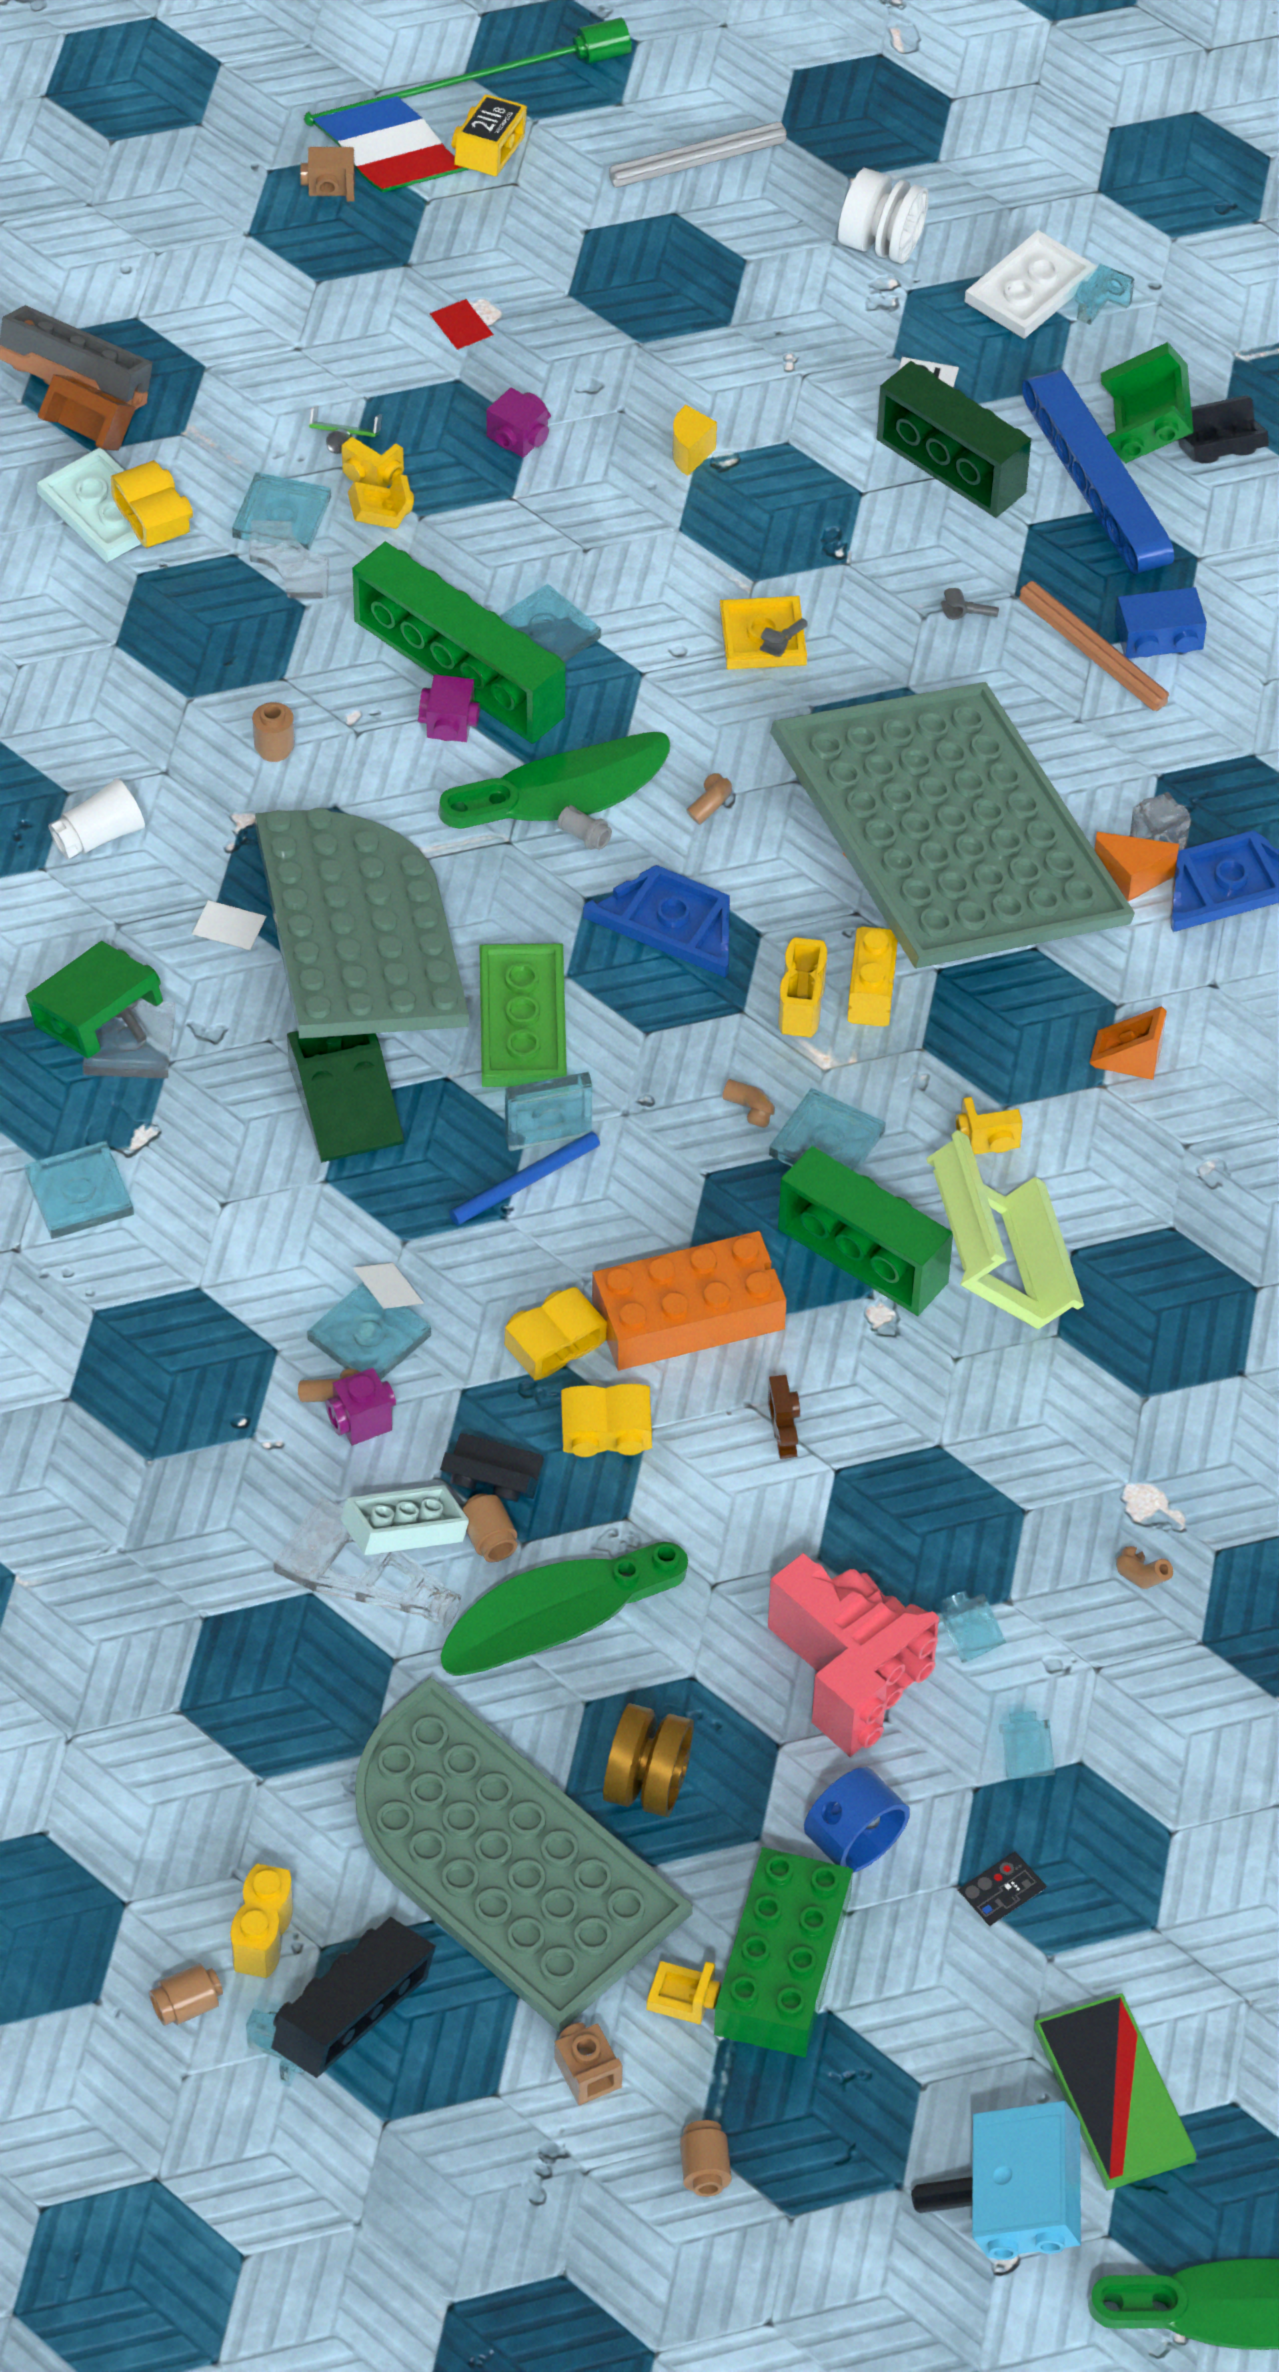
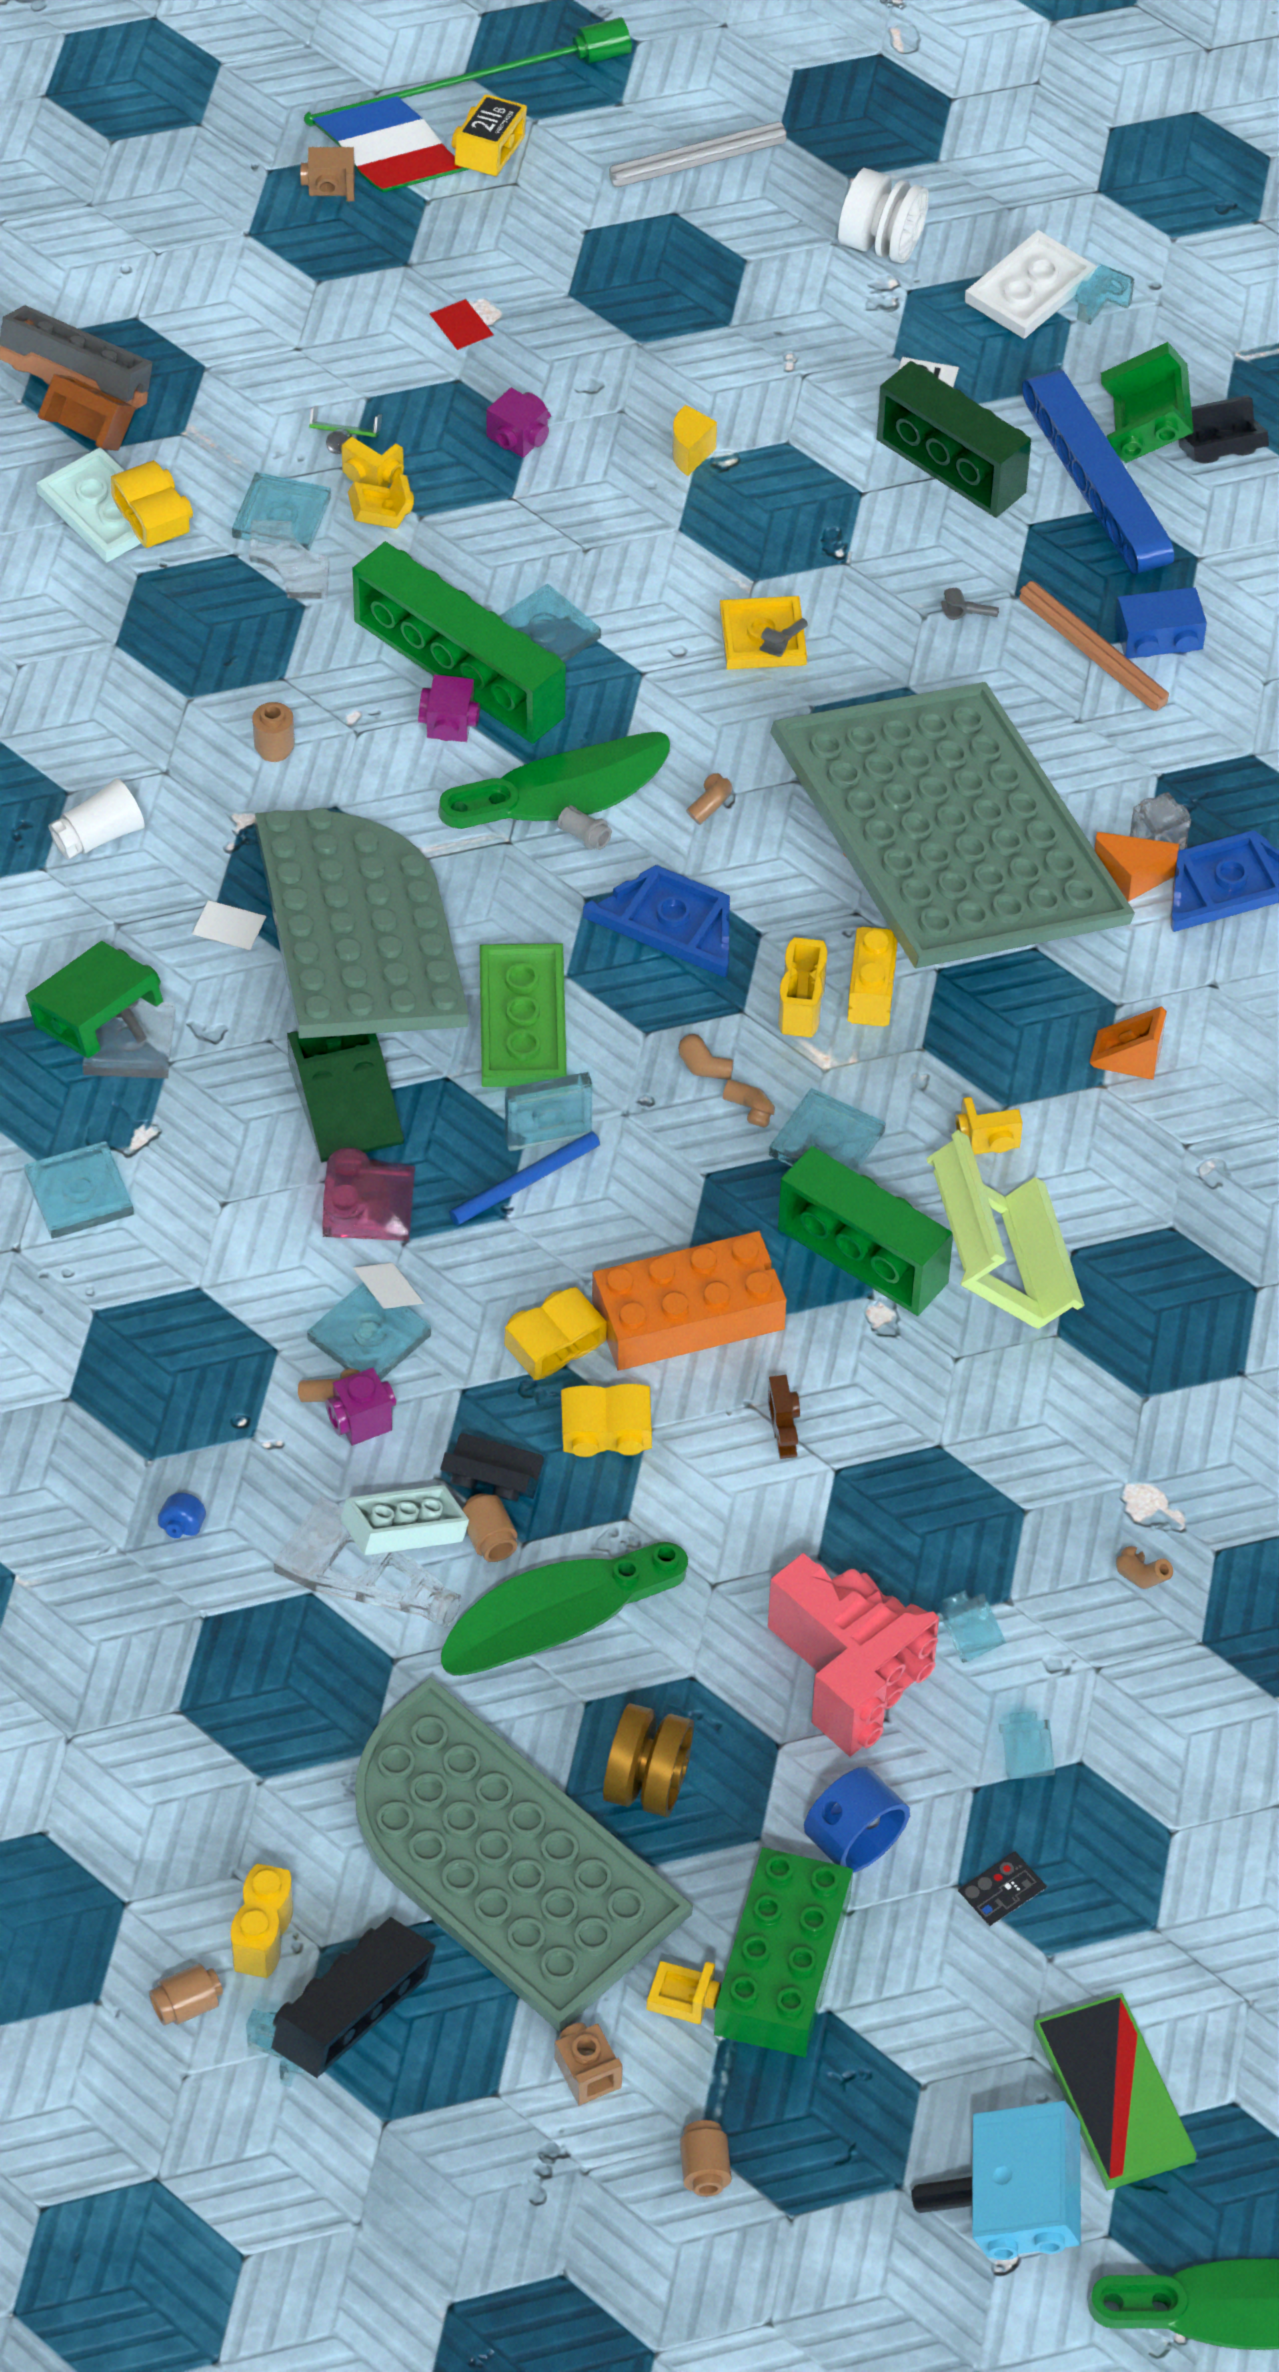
(181, 1515): none -> blue piece
(367, 1197): none -> clear pink slope
(700, 1060): none -> medium nougat arm

